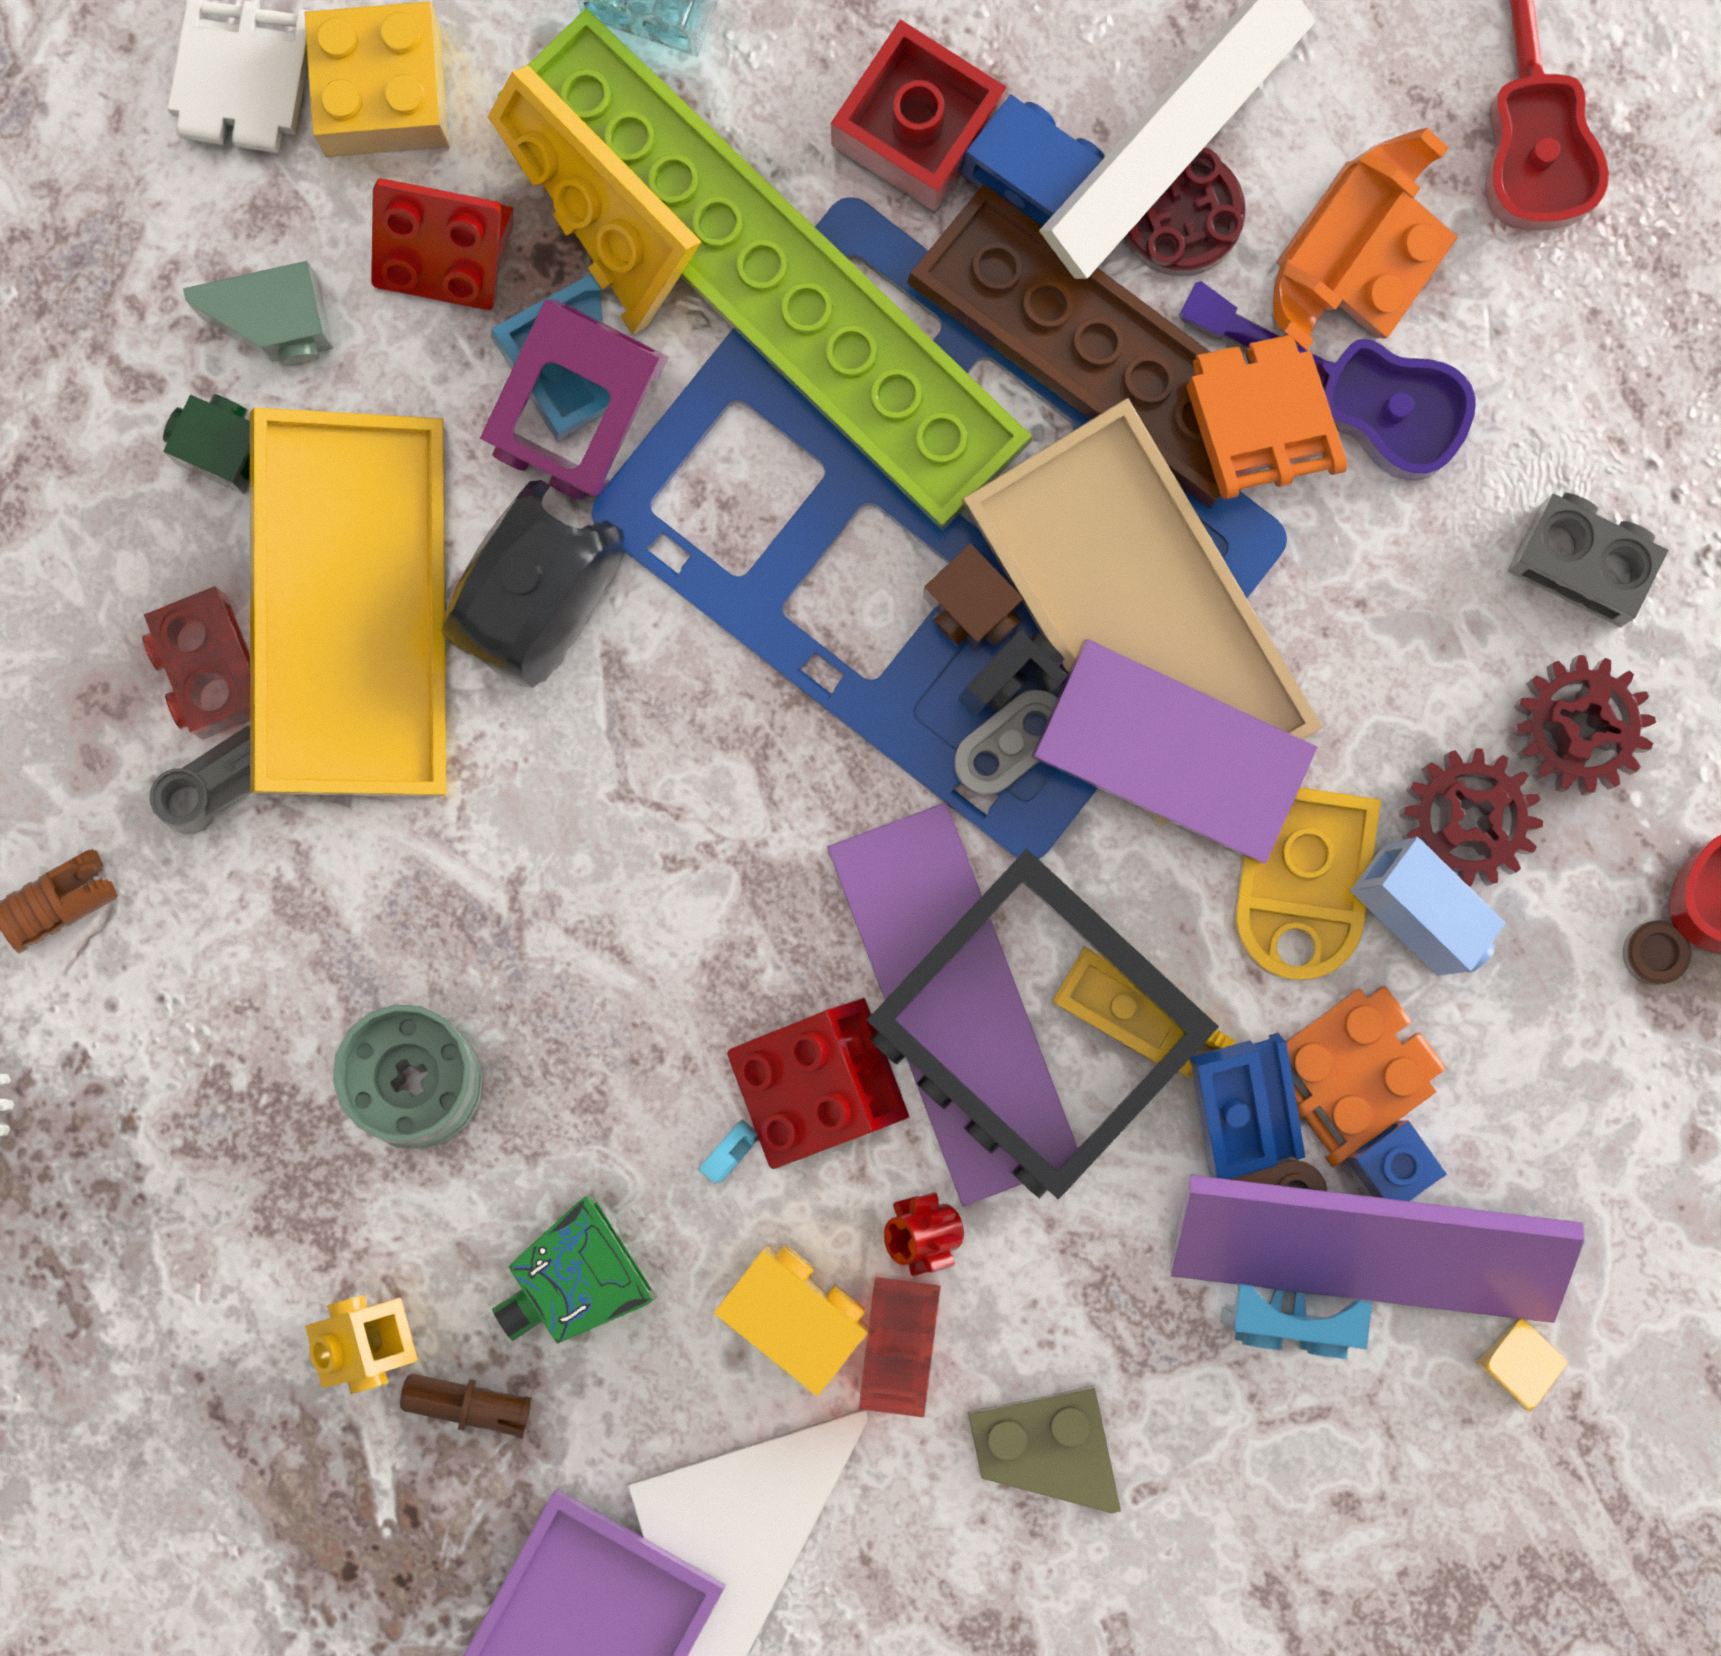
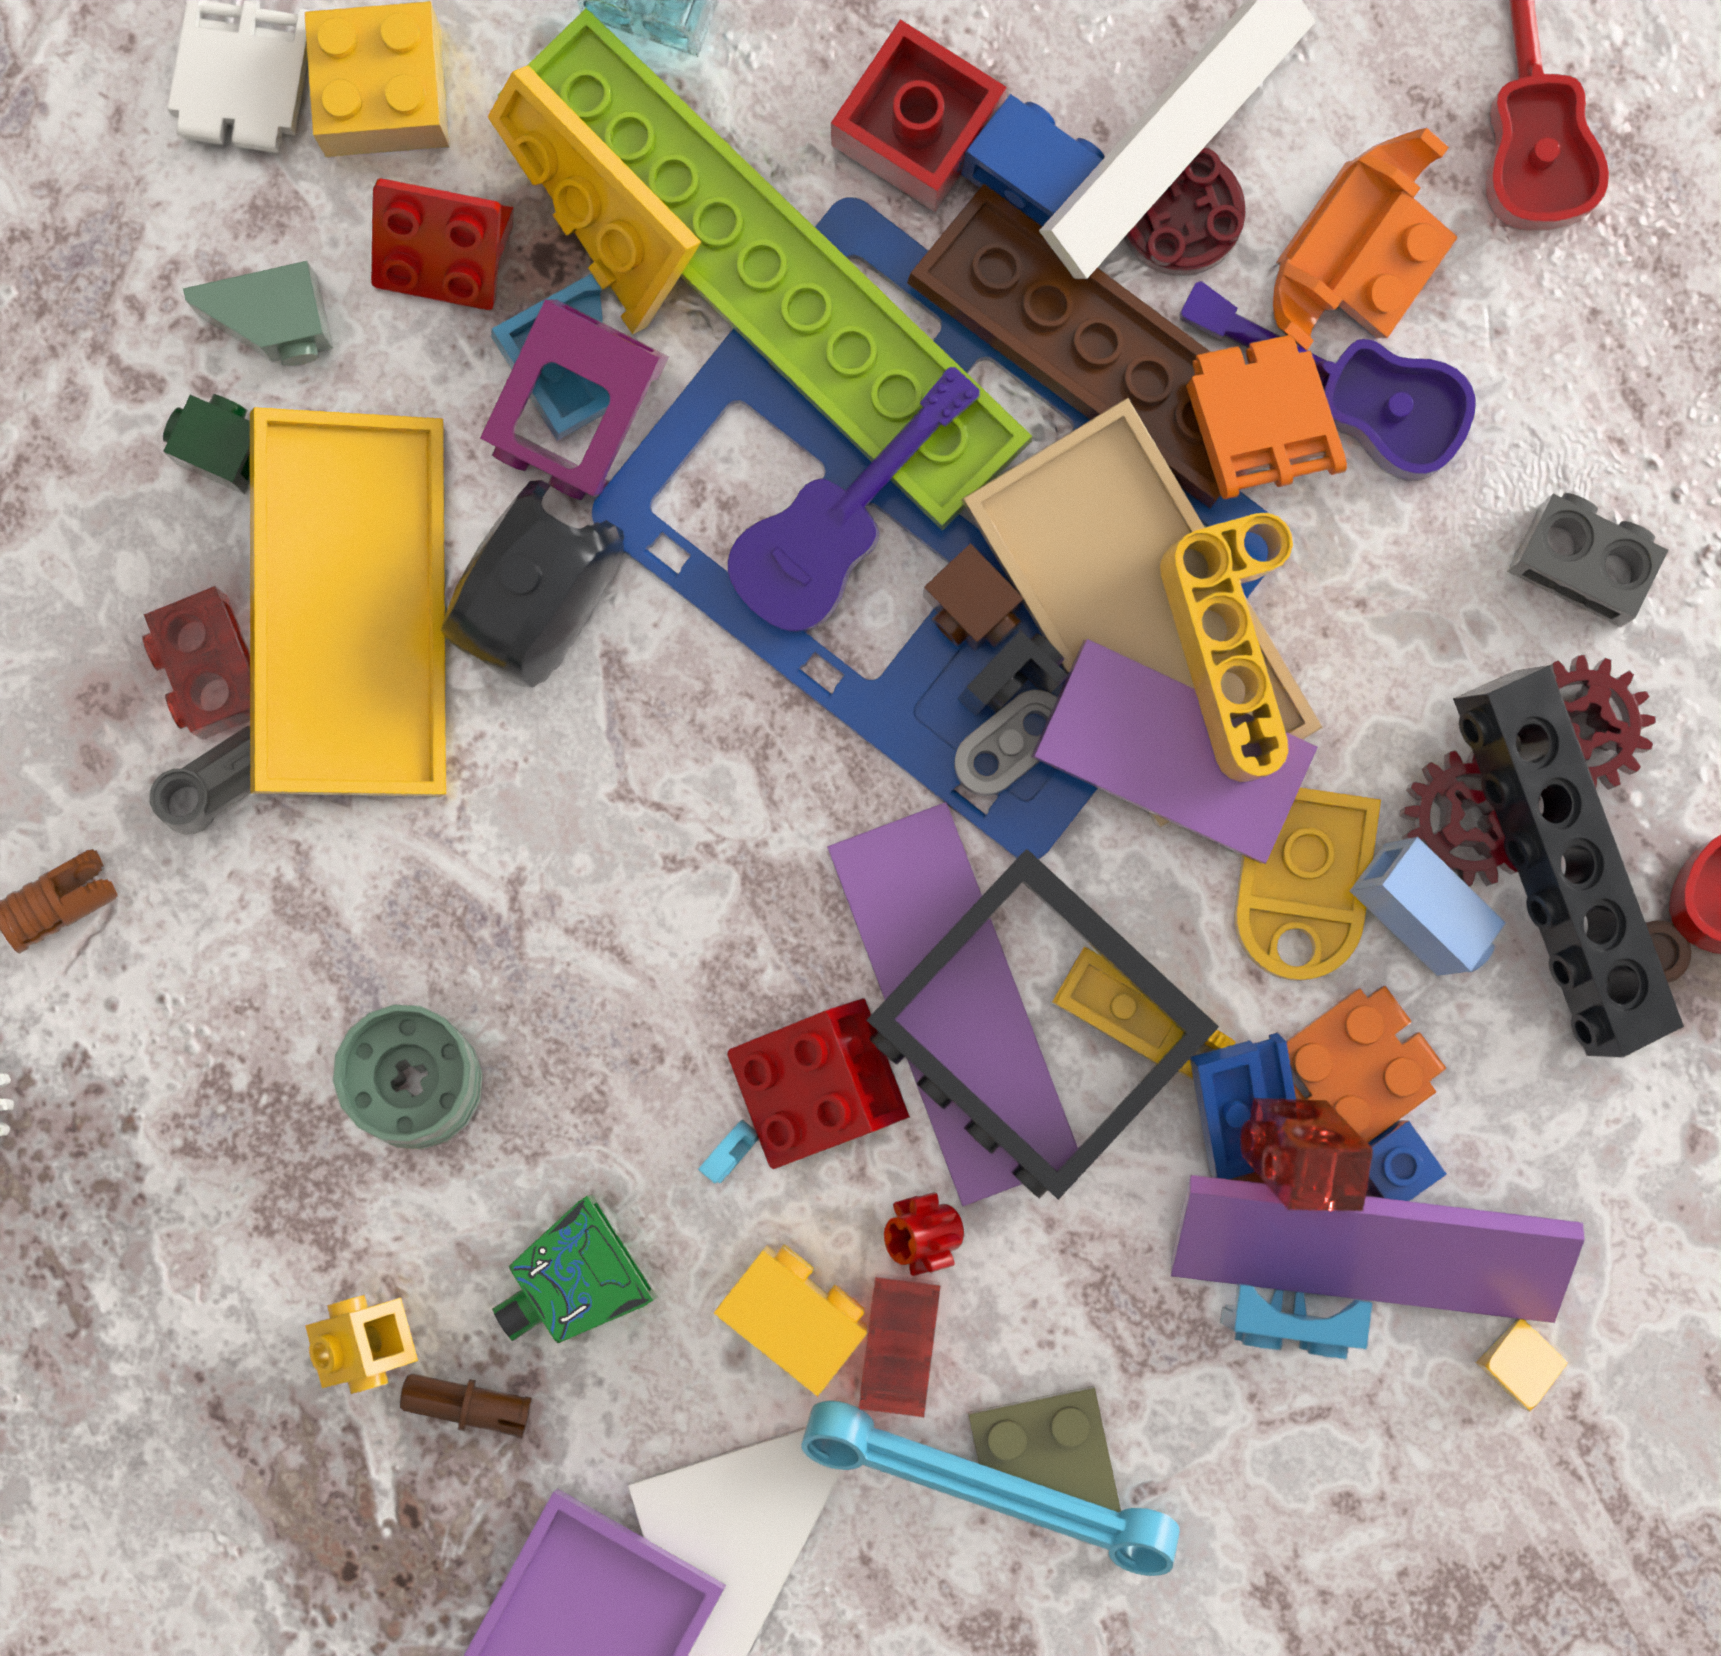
(800, 560): none -> dark purple piece
(846, 1439): none -> medium azure piece
(1240, 650): none -> yellow beam
(1307, 1154): none -> clear red brick
(1595, 879): none -> black brick

